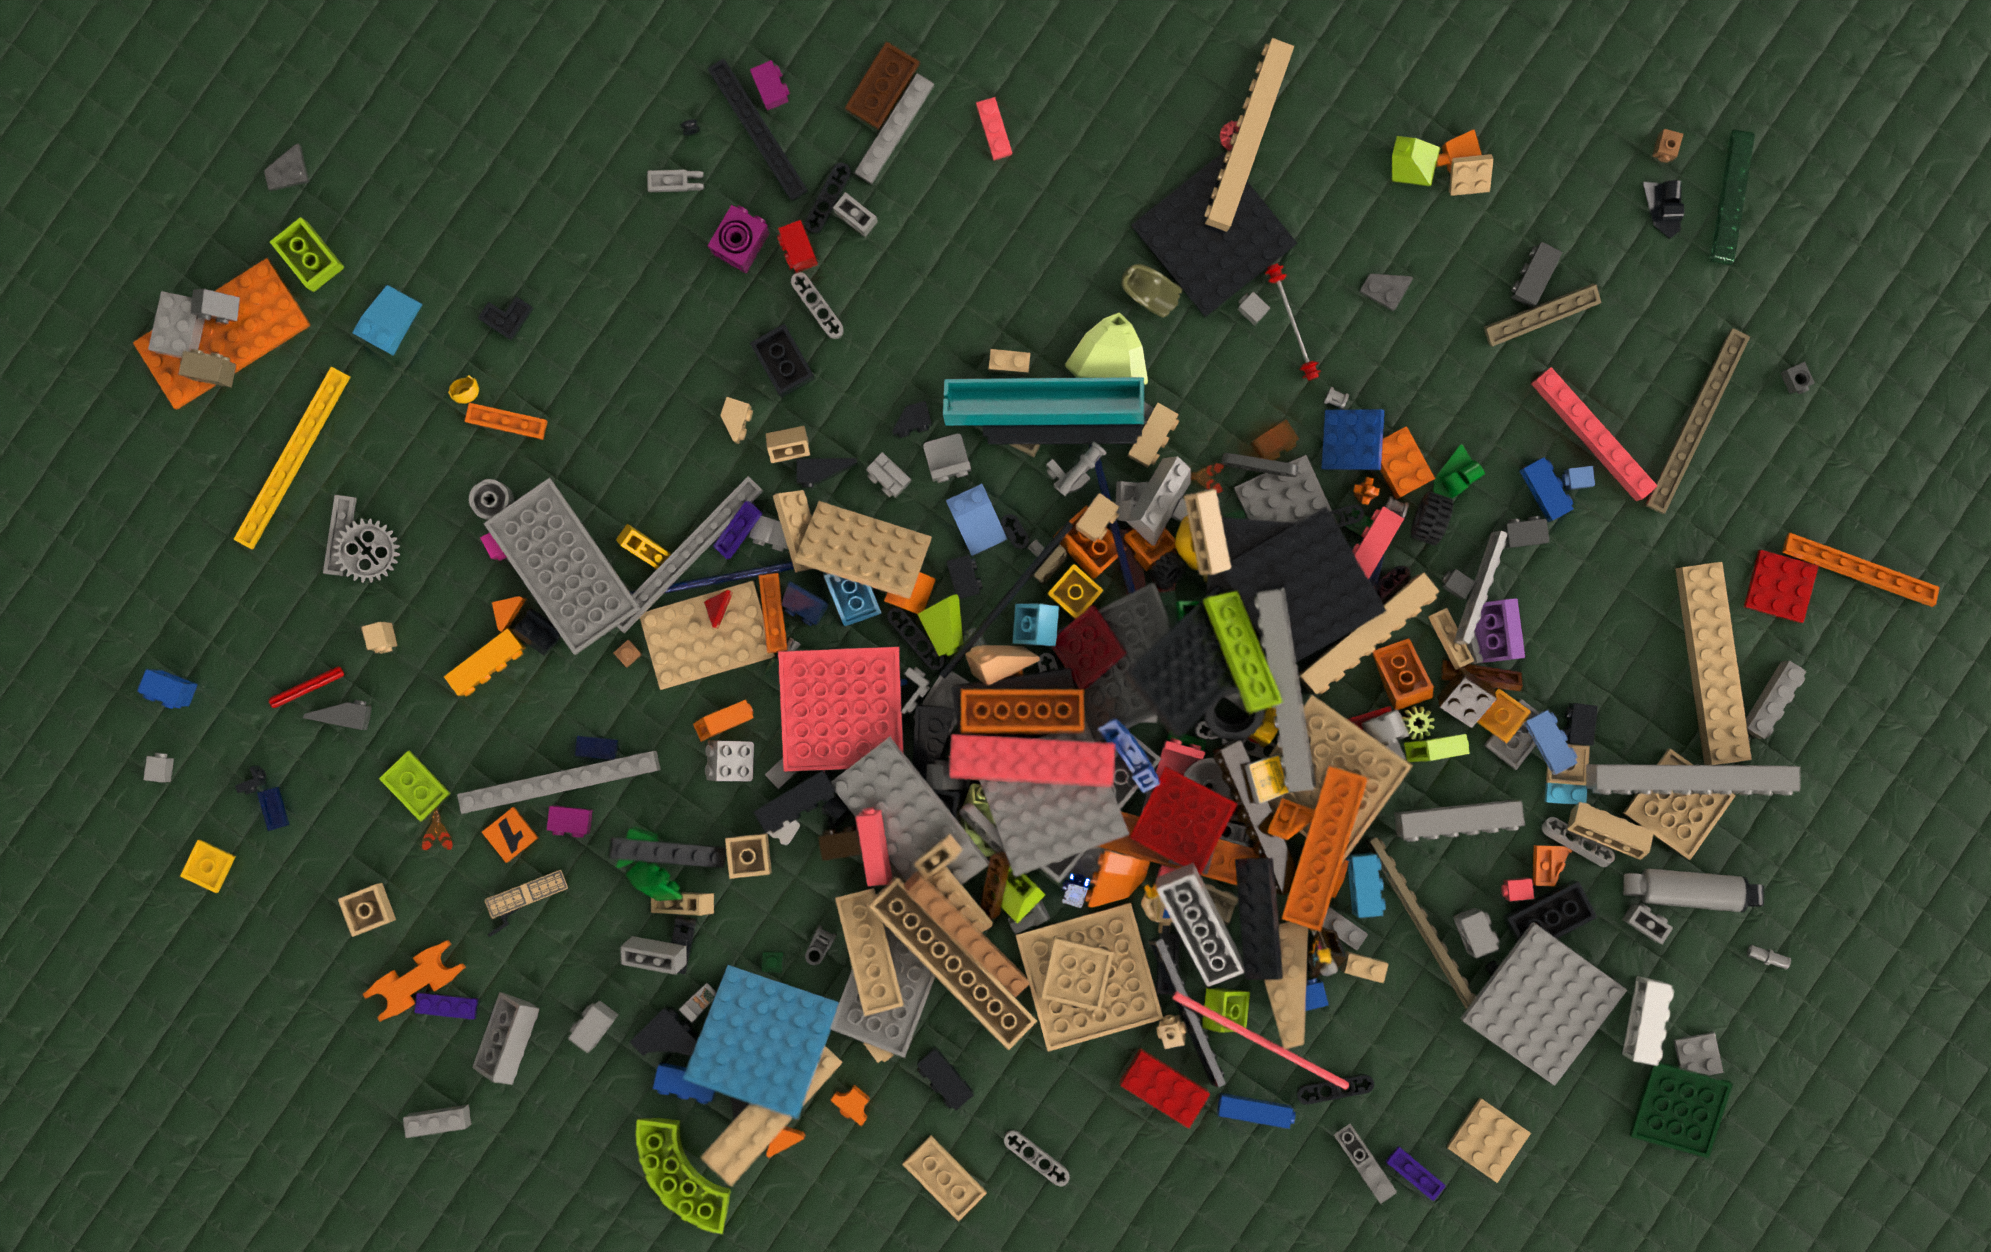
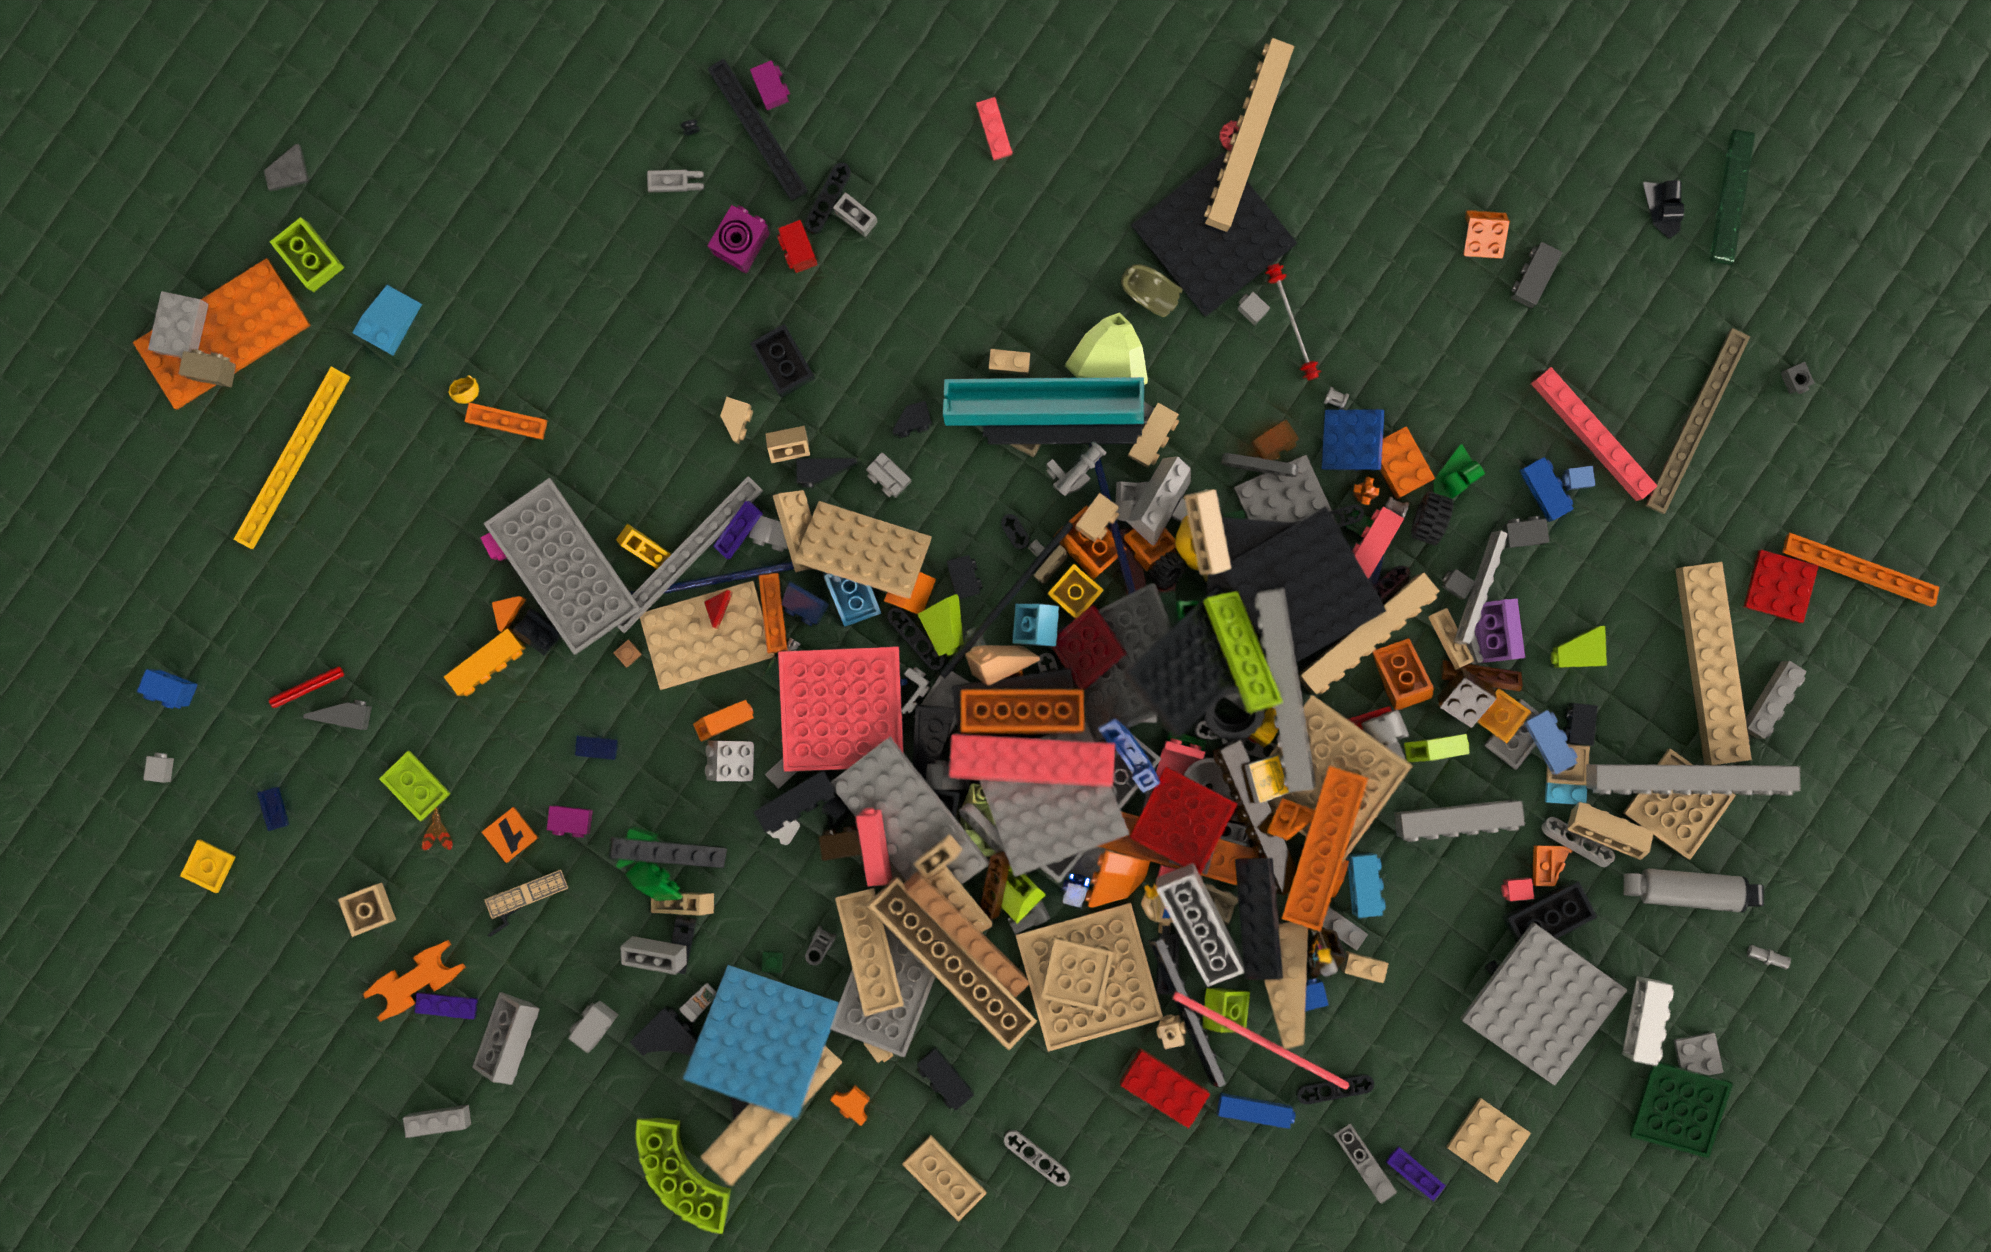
(214, 305): brick -> none
(251, 785): black bracket -> none
(342, 515): light grey plate -> none
(379, 637): tan brick -> none
(381, 539): light grey gear -> none
(490, 489): light grey brick -> none
(507, 322): black plate -> none
(558, 782): light grey brick -> none
(670, 1080): blue brick -> none
(748, 855): tan brick -> none
(784, 1139): orange slope -> none
(817, 305): light grey beam -> none
(882, 85): reddish brown plate -> none
(894, 128): light grey plate -> none
(947, 458): light grey bracket -> none
(976, 519): medium blue slope -> none
(1203, 475): clear orange piece -> none
(1386, 289): flat silver wing -> none
(1414, 161): lime slope -> none
(1414, 730): yellowish green gear -> none
(1419, 917): dark tan plate -> none
(1461, 146): orange torso -> none
(1471, 174): tan plate -> none
(1475, 932): light grey brick -> none
(1486, 234): none -> orange bracket
(1542, 314): dark tan plate -> none
(1582, 651): none -> lime slope
(1647, 923): light grey brick -> none
(1667, 145): medium nougat brick -> none

